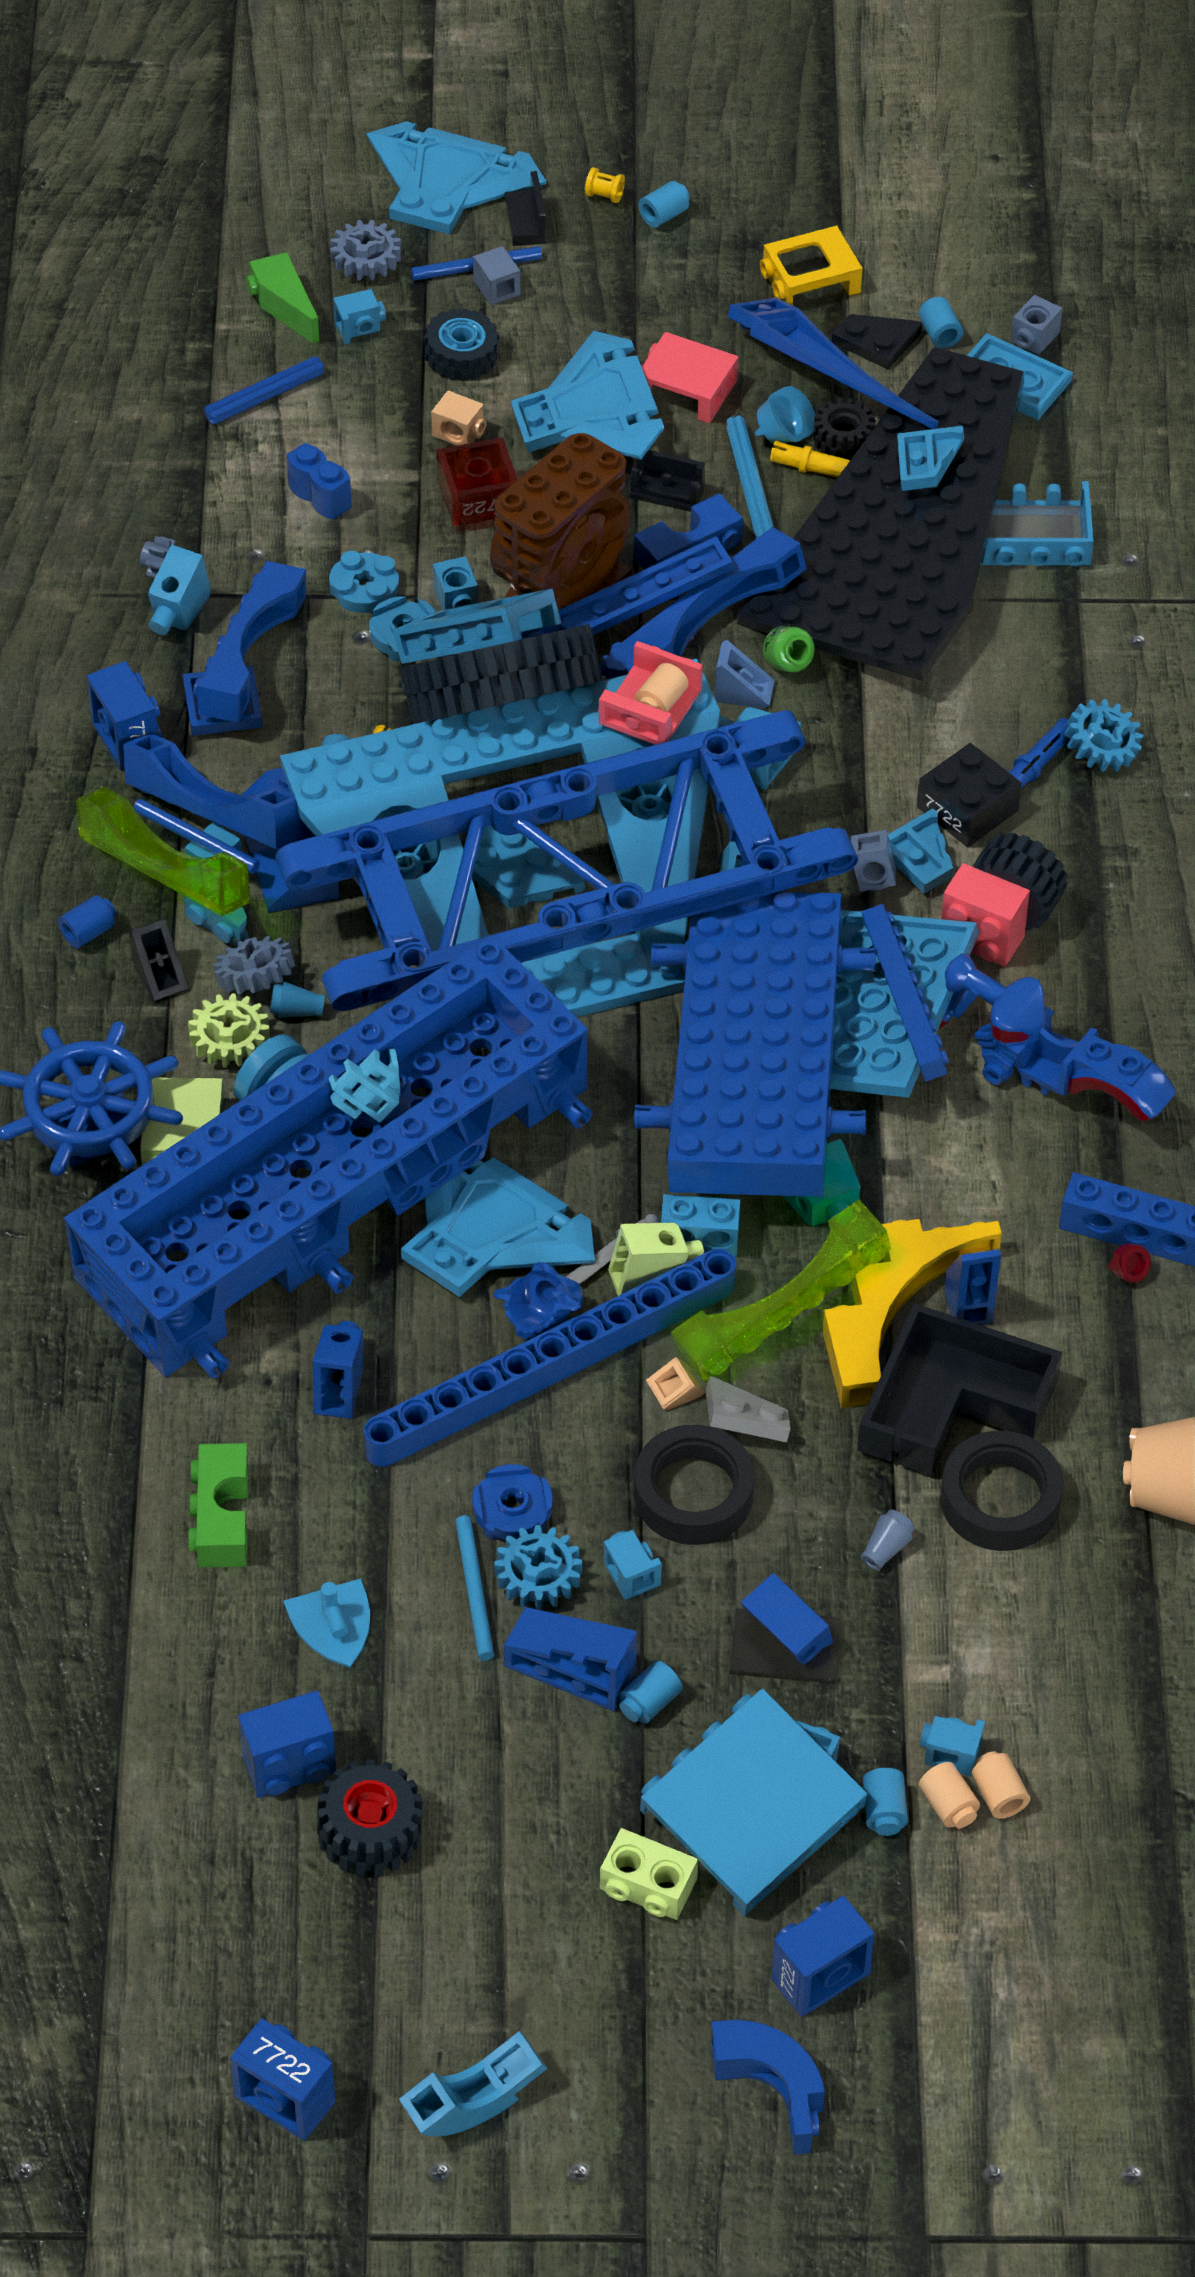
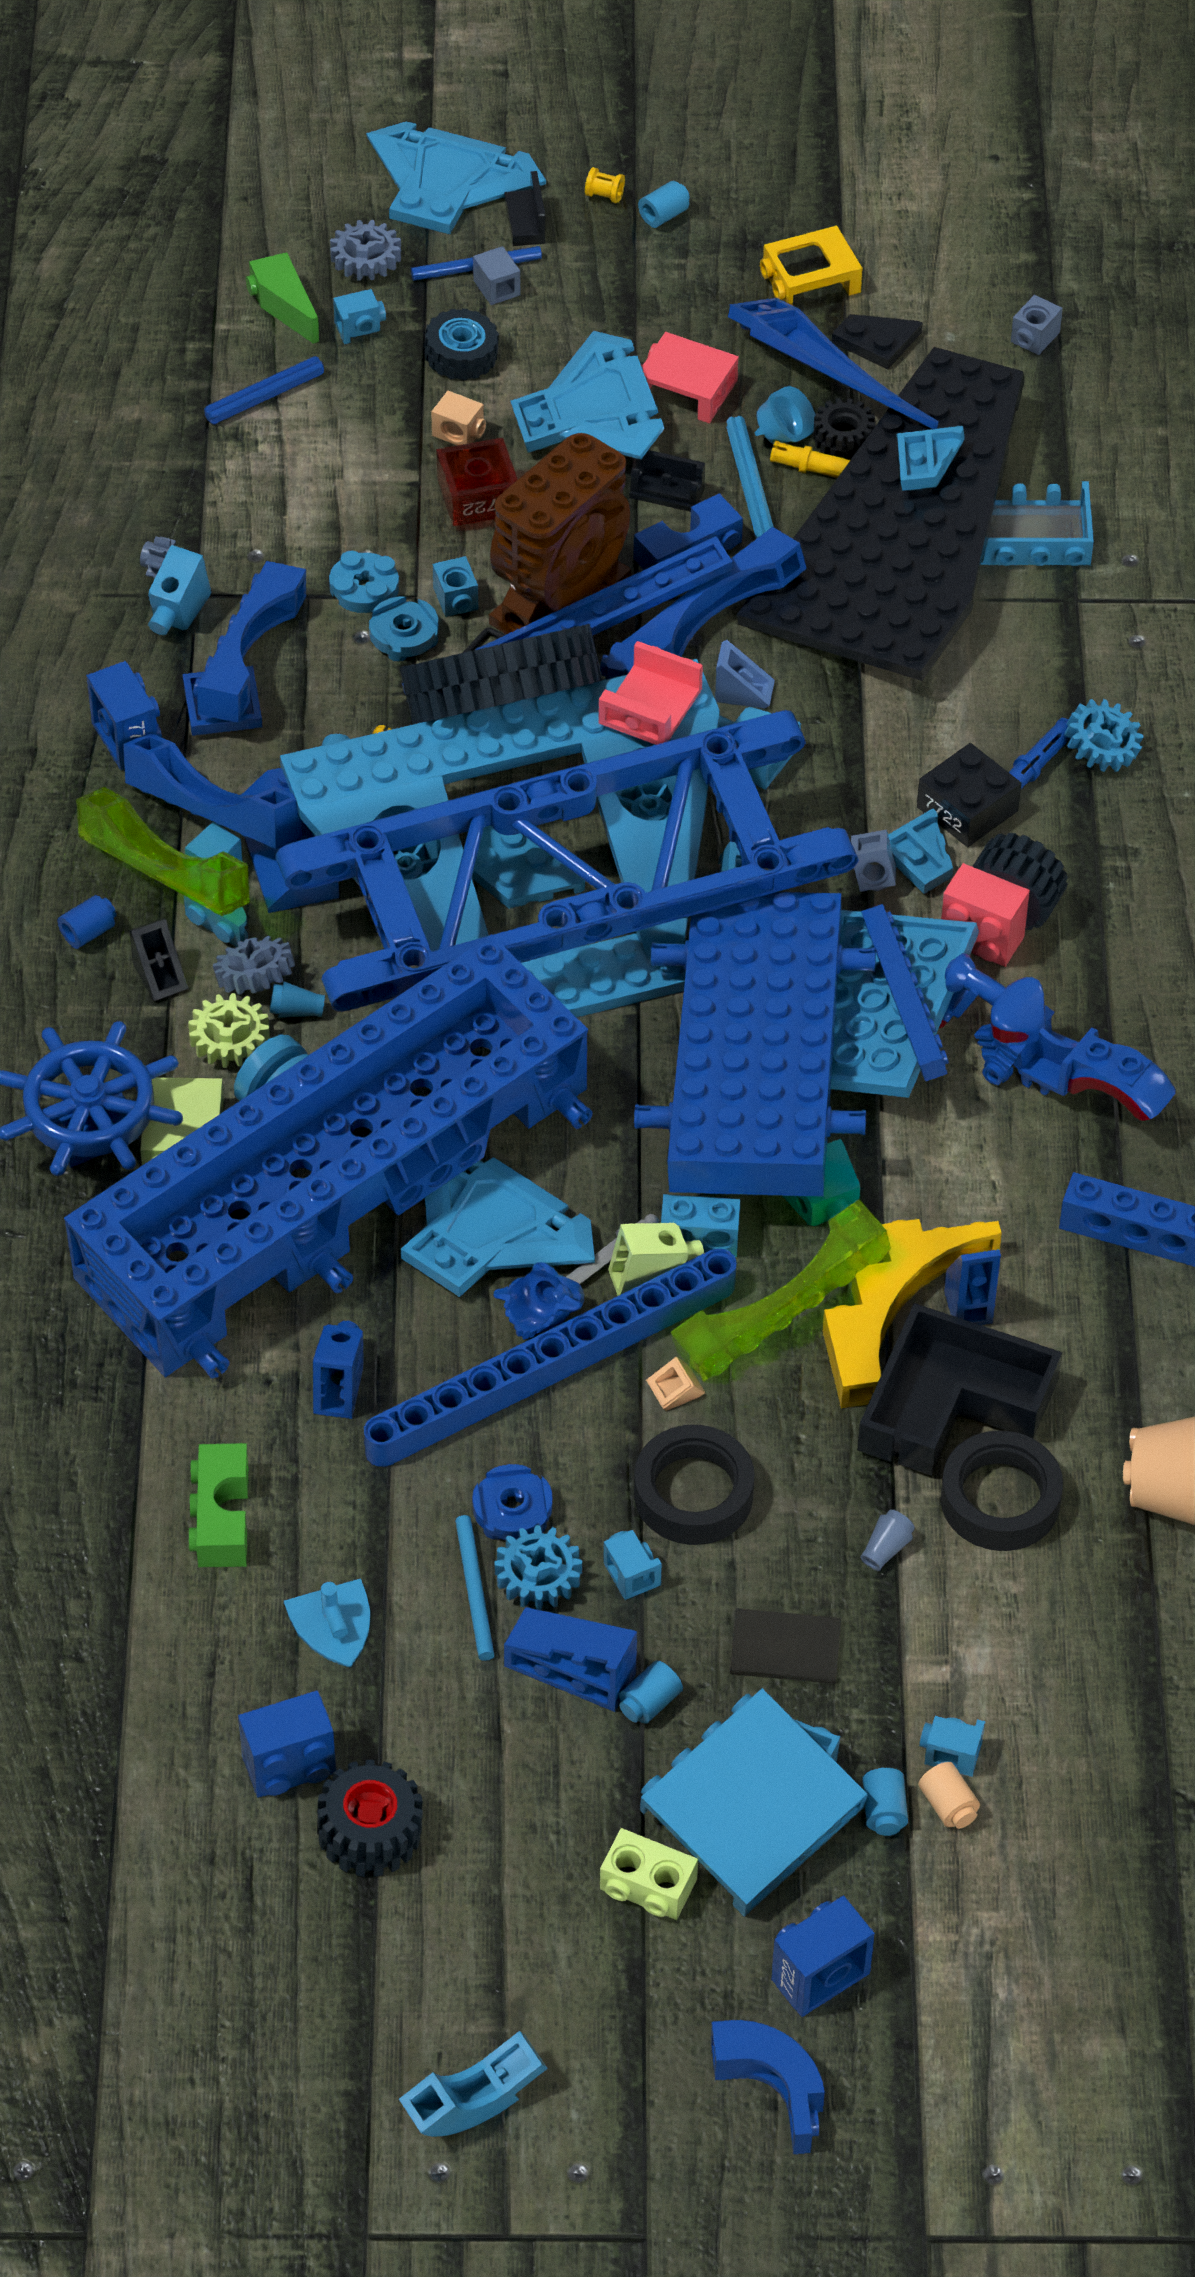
(192, 833): blue bar -> none
(283, 2078): blue brick -> none
(318, 481): blue brick -> none
(371, 1091): medium azure piece -> none
(475, 626): dark azure window -> none
(663, 687): light nougat brick -> none
(744, 1412): light grey wing -> none
(788, 649): bright green head -> none
(788, 1618): blue hinge -> none
(940, 322): dark azure brick -> none
(1000, 1784): light nougat brick -> none
(1042, 378): dark azure tile -> none
(1130, 1263): dark red tile -> none

